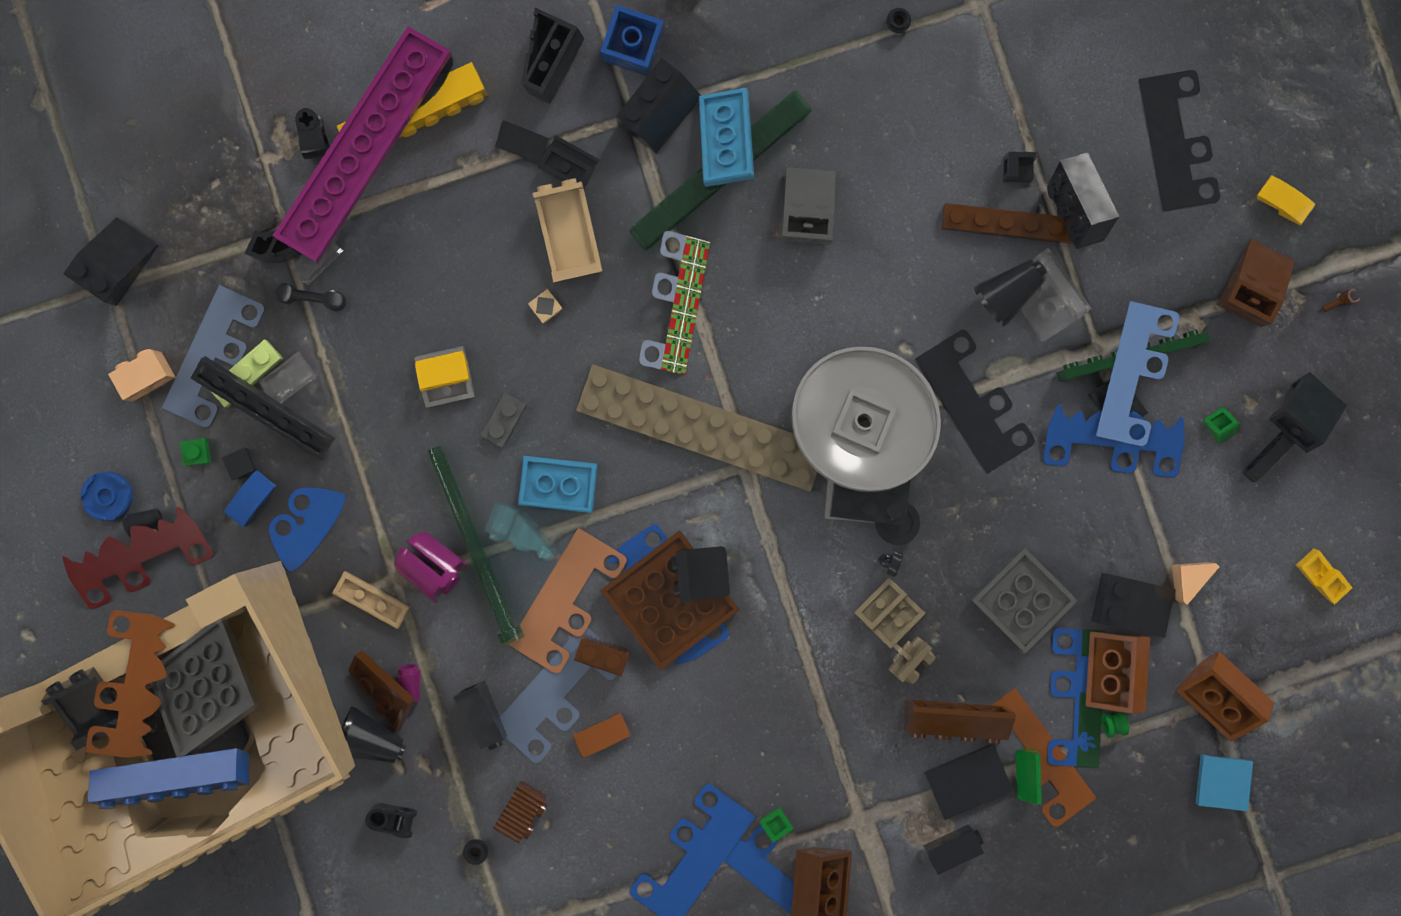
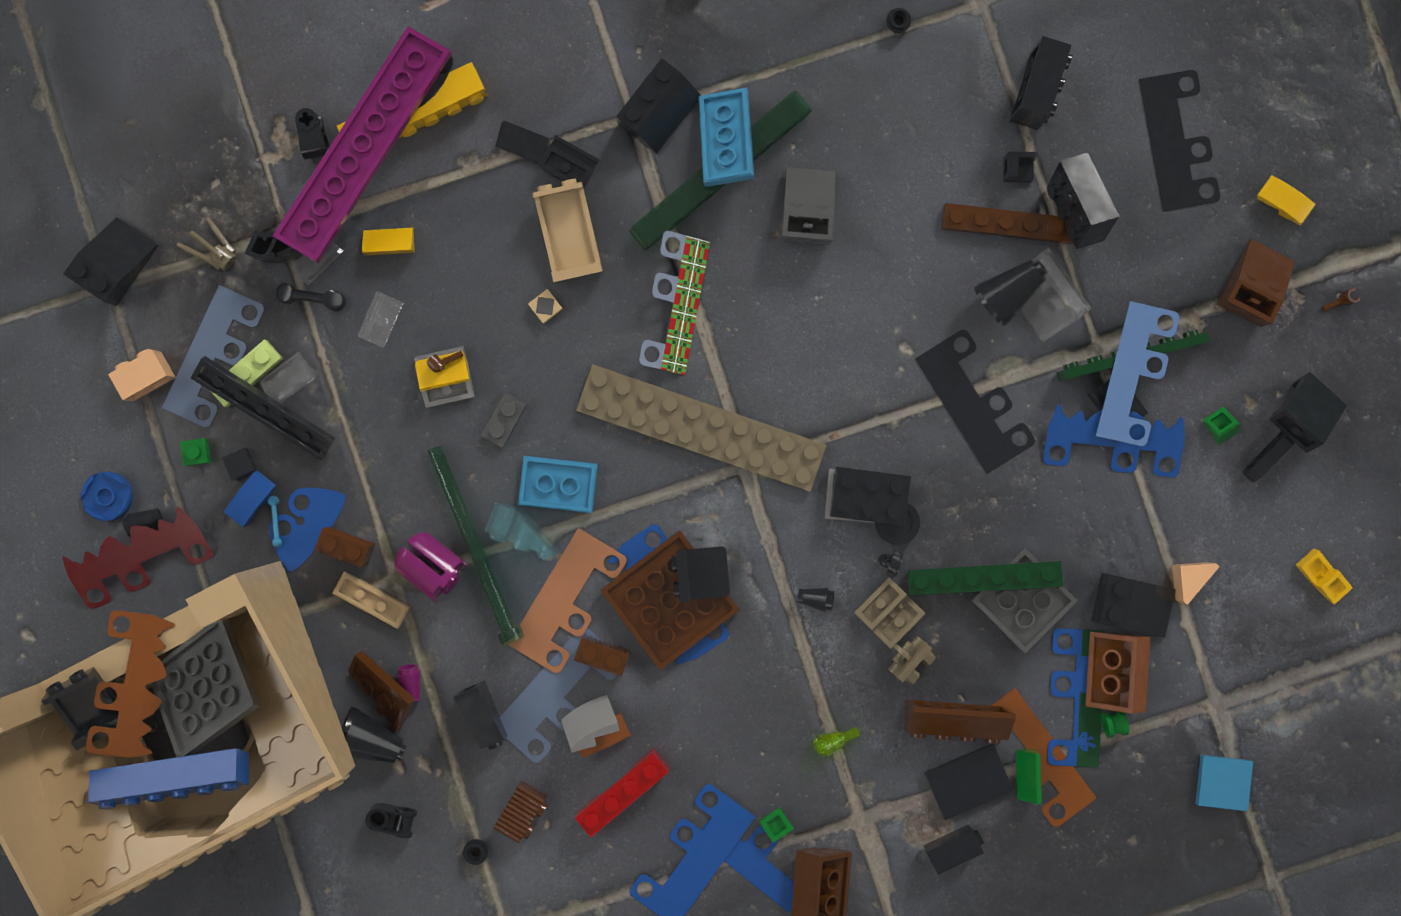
(221, 256): none -> dark tan plant
(273, 501): none -> dark azure hinge
(344, 546): none -> reddish brown brick
(380, 319): none -> clear slope
(388, 241): none -> yellow slope
(438, 365): none -> reddish brown hand
(549, 54): black wedge -> none
(589, 721): none -> light grey slope
(622, 793): none -> red arch
(632, 40): blue brick -> none
(817, 598): none -> black cone
(830, 742): none -> clear neon green cone
(888, 393): light grey dish -> none
(985, 578): none -> dark green plate
(1041, 83): none -> black brick
(1226, 697): dark orange slope -> none

